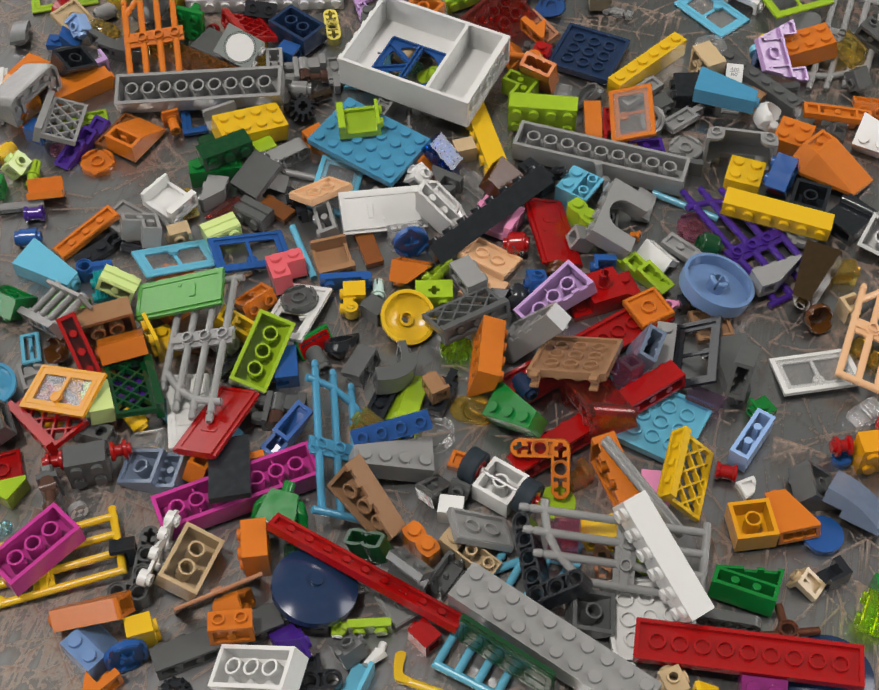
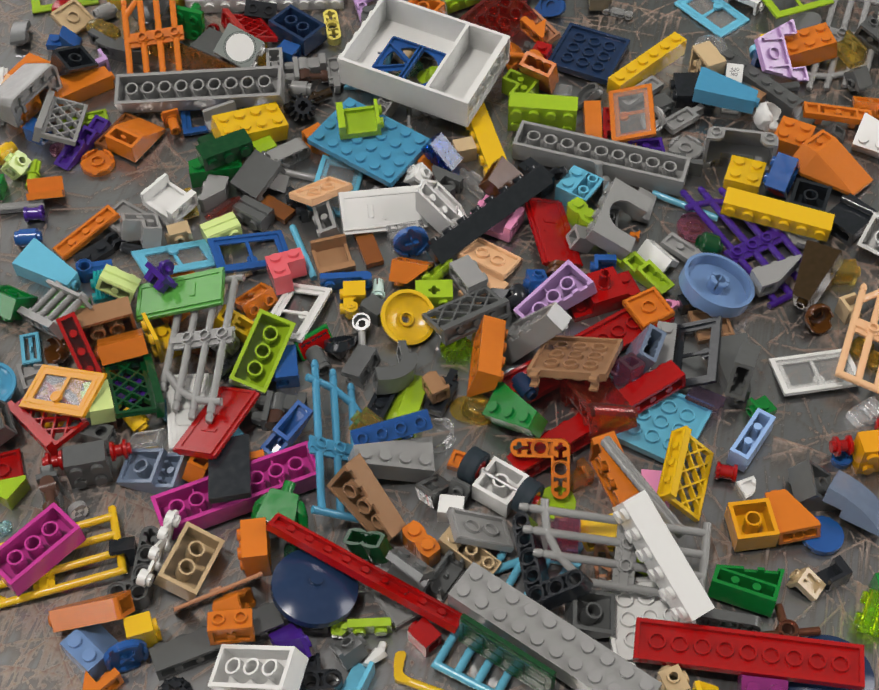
(78, 25): light blue brick -> none
(161, 275): none -> dark purple hips
(299, 299): dark grey tile -> none
(356, 321): none -> light grey bar
(516, 243): red head -> none

